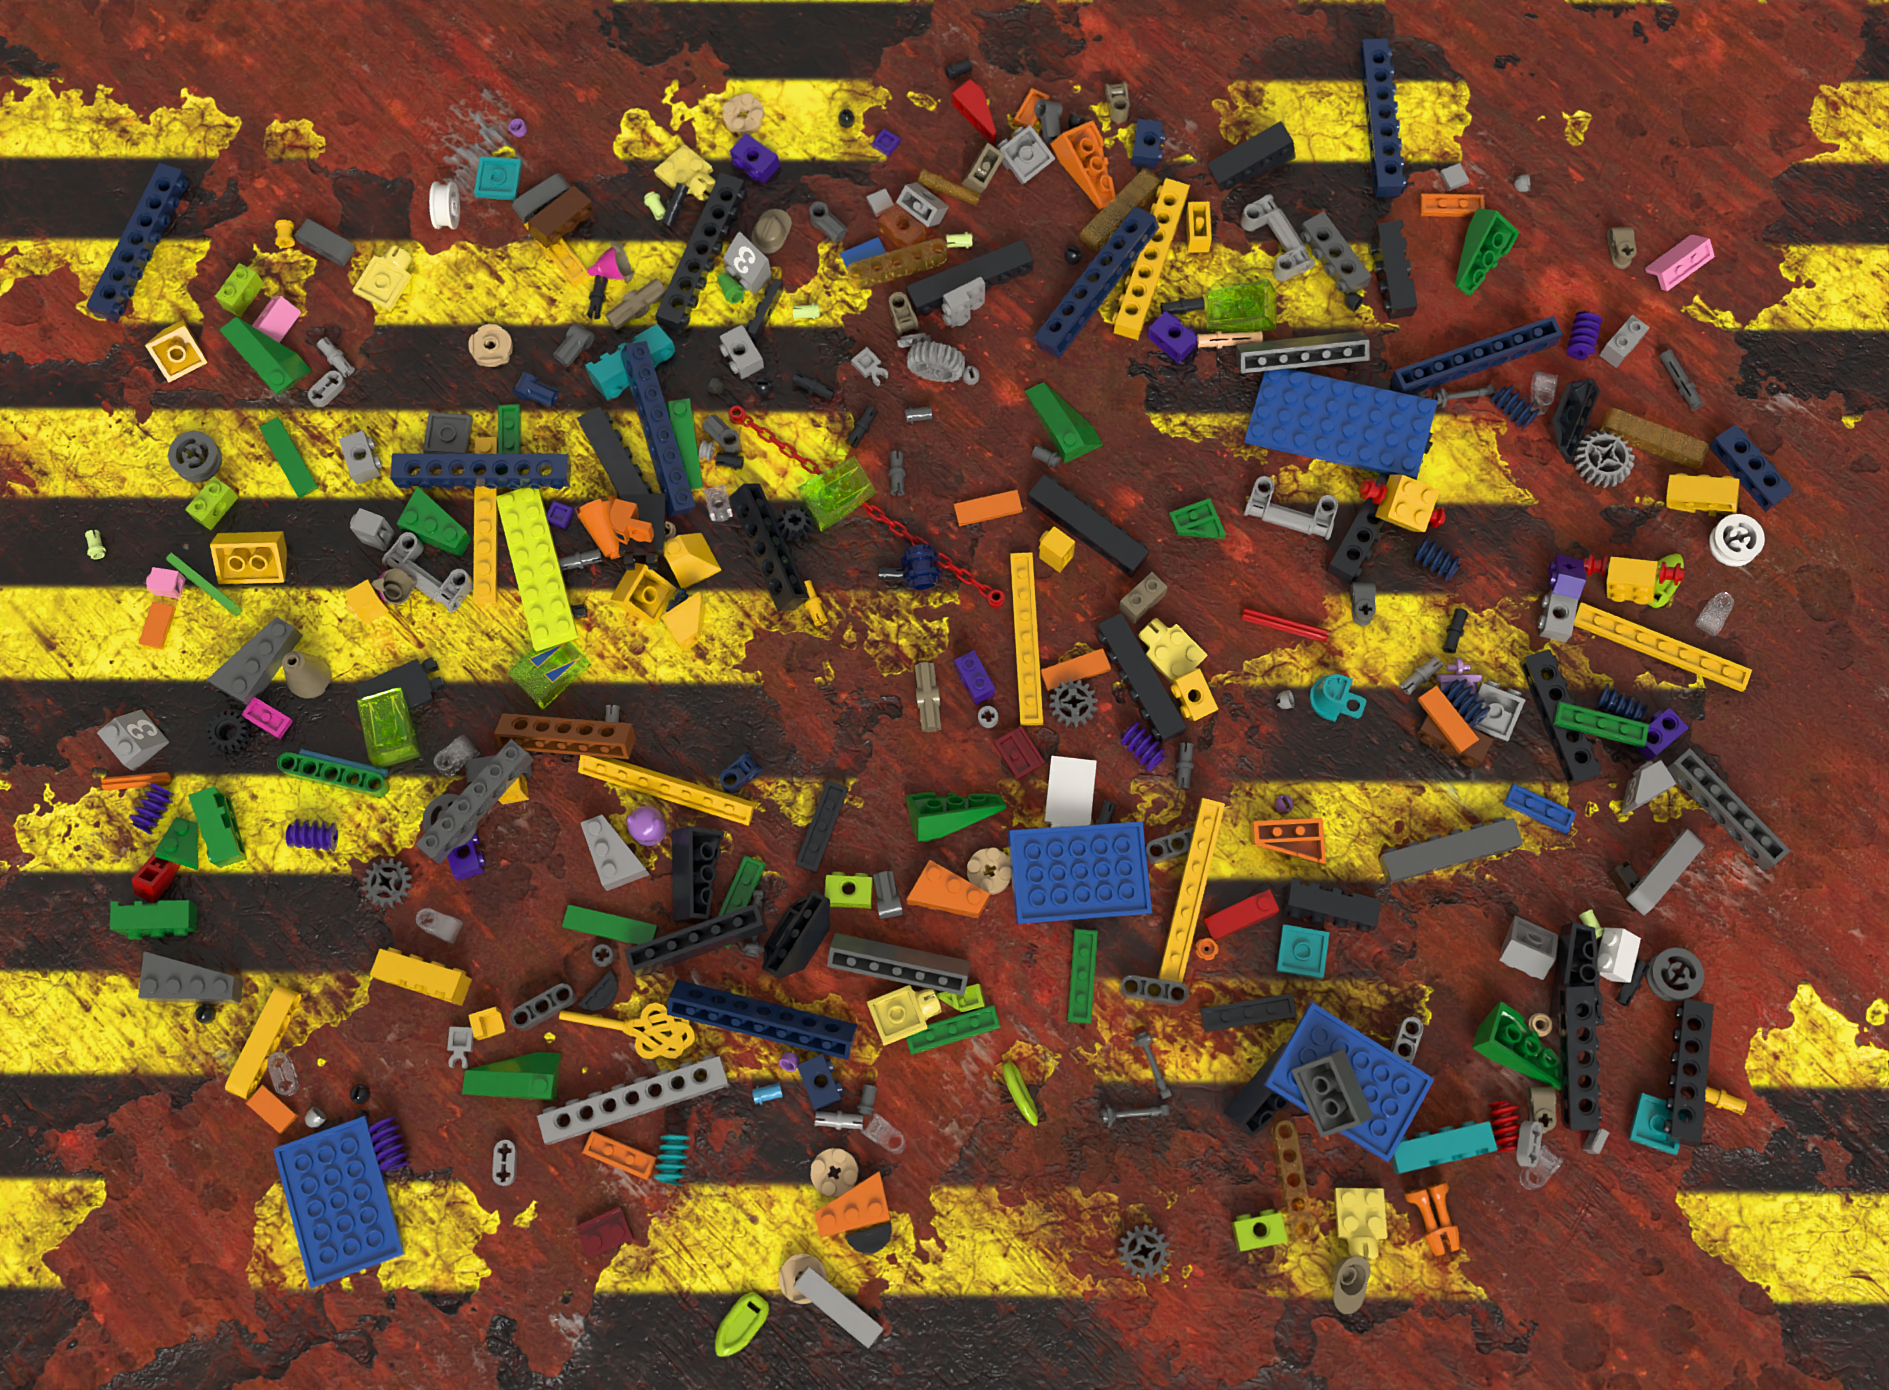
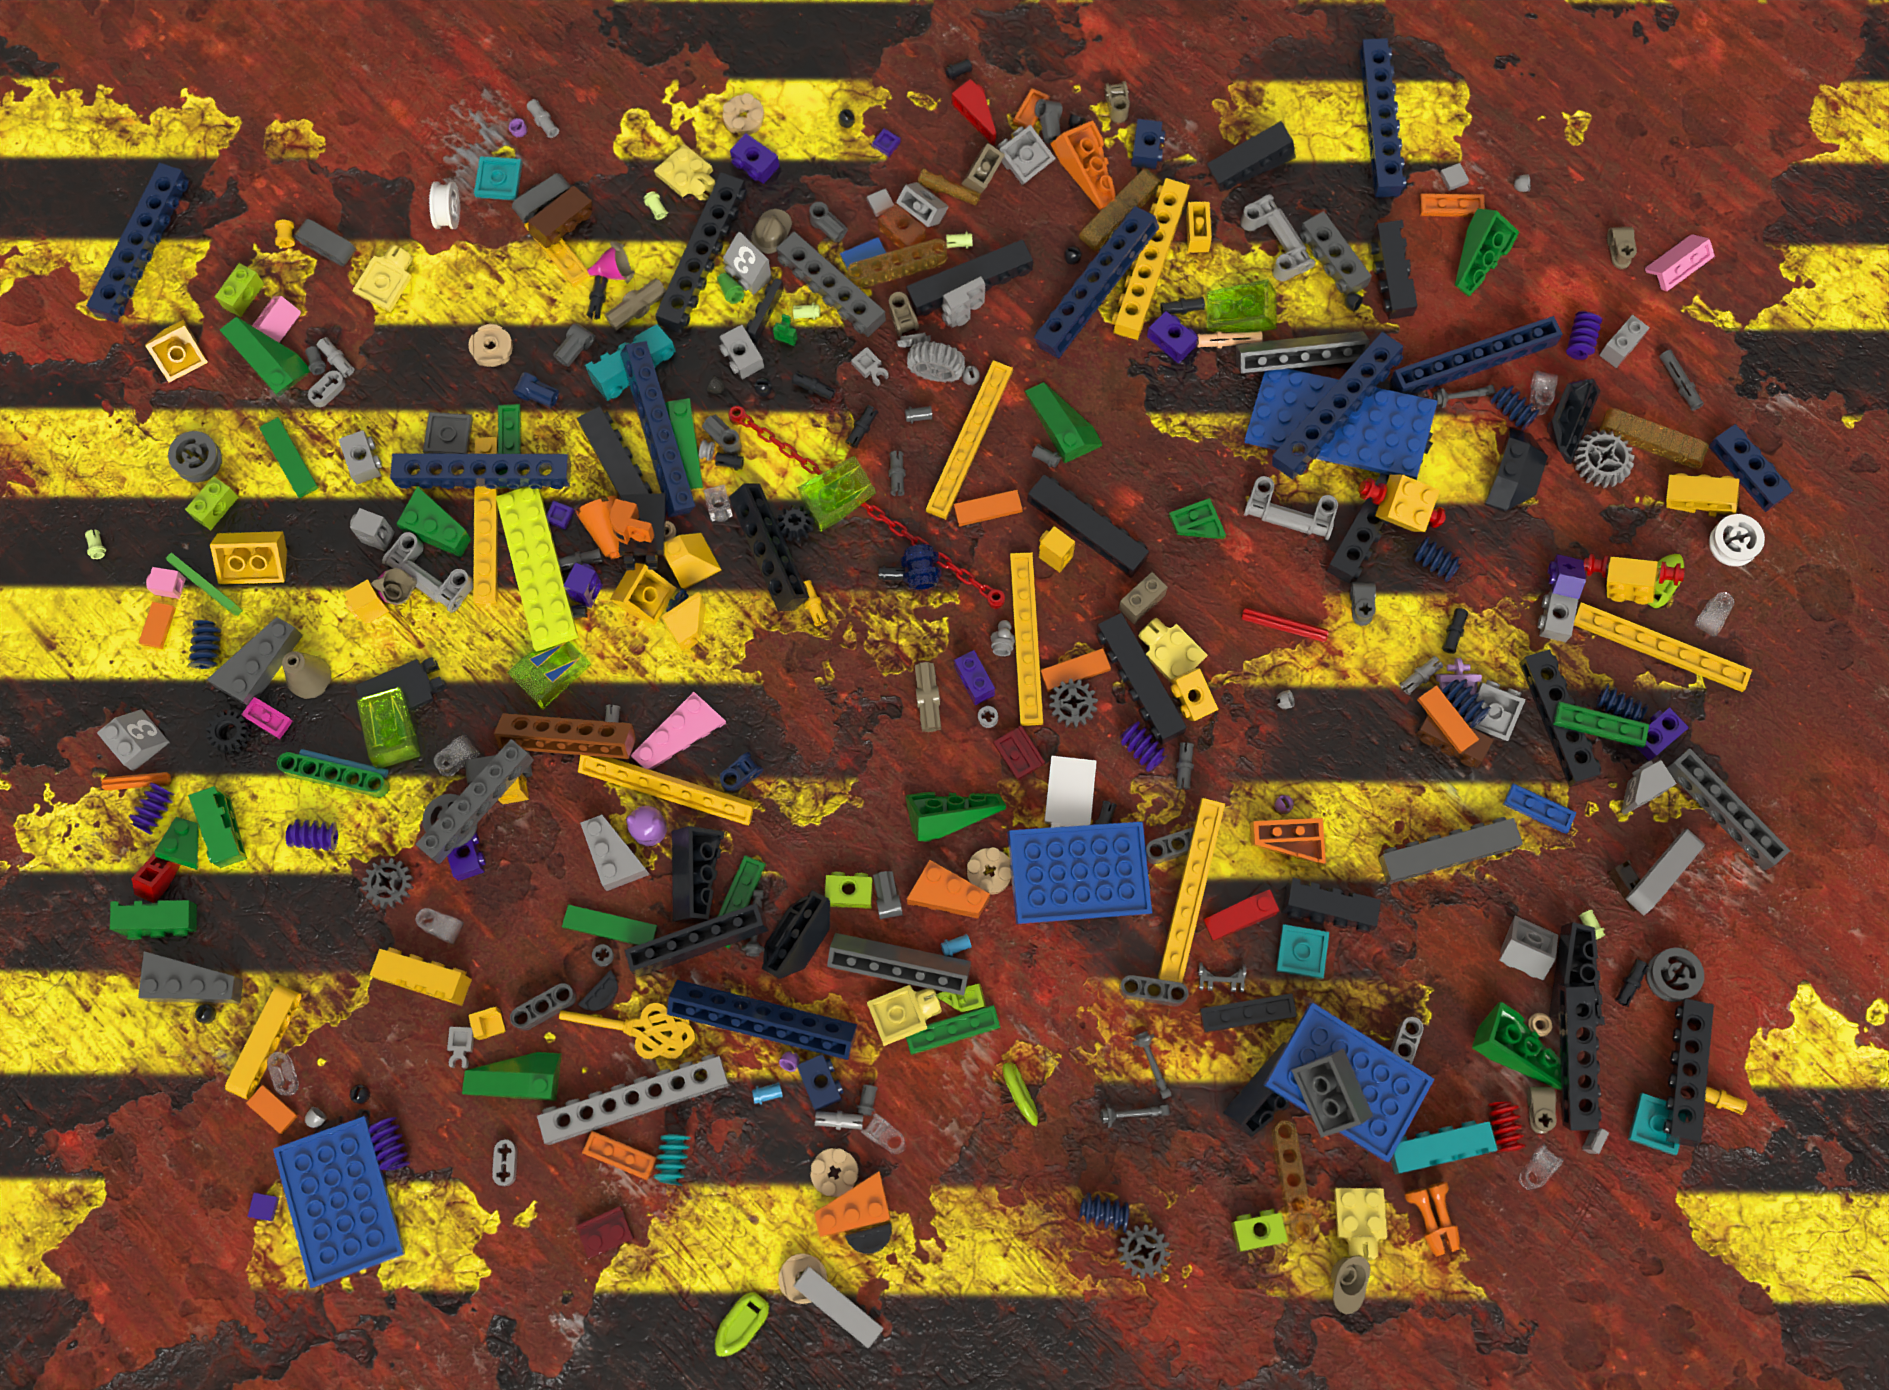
(203, 645): none -> dark blue piece
(263, 1207): none -> dark purple tile
(316, 365): none -> dark grey pin
(542, 118): none -> light grey pin
(583, 584): none -> dark purple brick
(675, 204): black pin -> none
(683, 727): none -> bright pink wing
(784, 331): none -> green plate
(796, 247): none -> dark grey brick
(822, 826): black plate -> none
(955, 945): none -> dark azure pin
(969, 440): none -> yellow plate
(1003, 639): none -> light grey piece
(1082, 976): green tile -> none
(1104, 1211): none -> dark blue piece
(1207, 955): orange plate -> none
(1238, 977): none -> dark grey piece
(1330, 697): teal container -> none
(1381, 348): none -> dark blue brick
(1517, 471): none -> black wedge
(1529, 1143): light grey beam -> none
(1617, 954): white brick -> none

